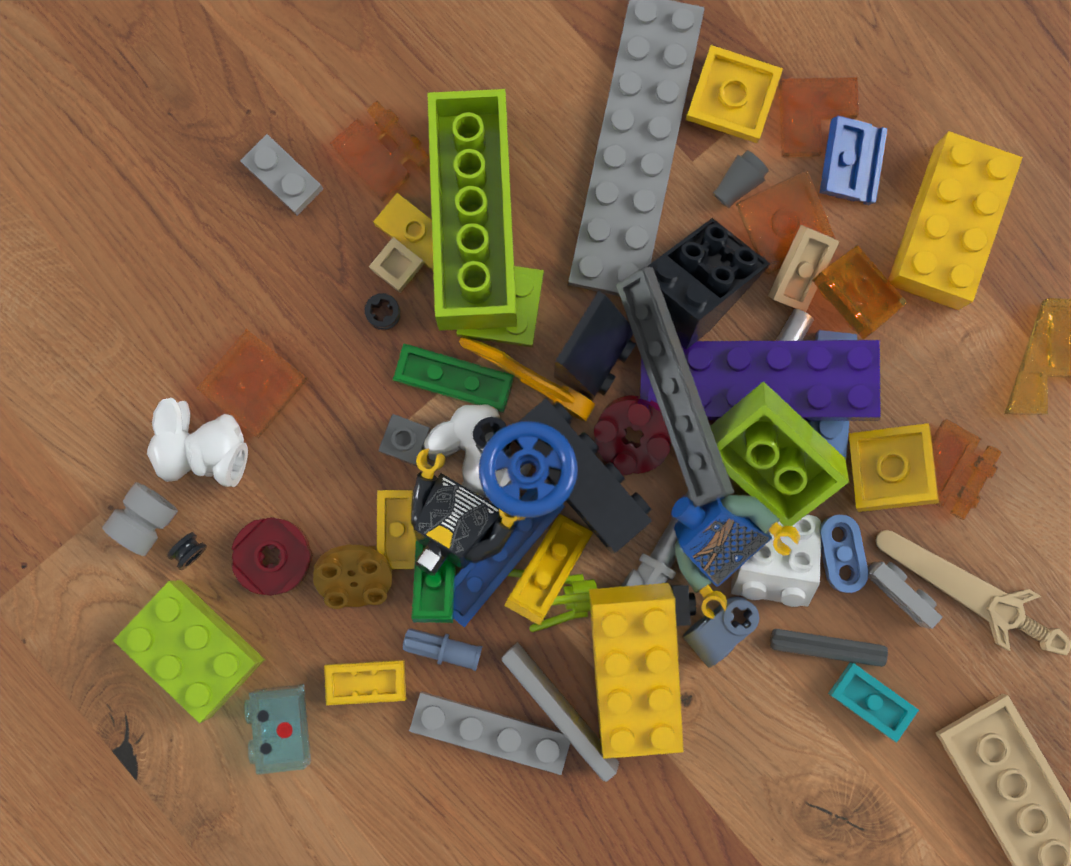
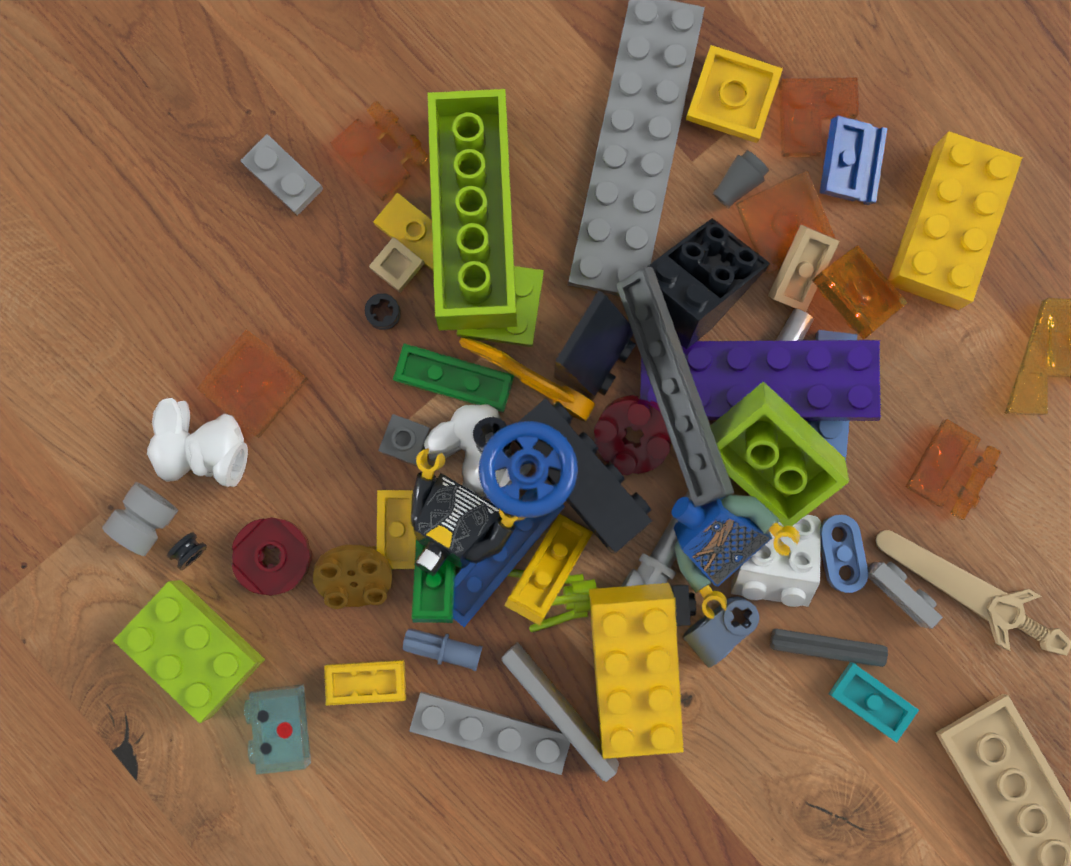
(893, 468): yellow plate -> none

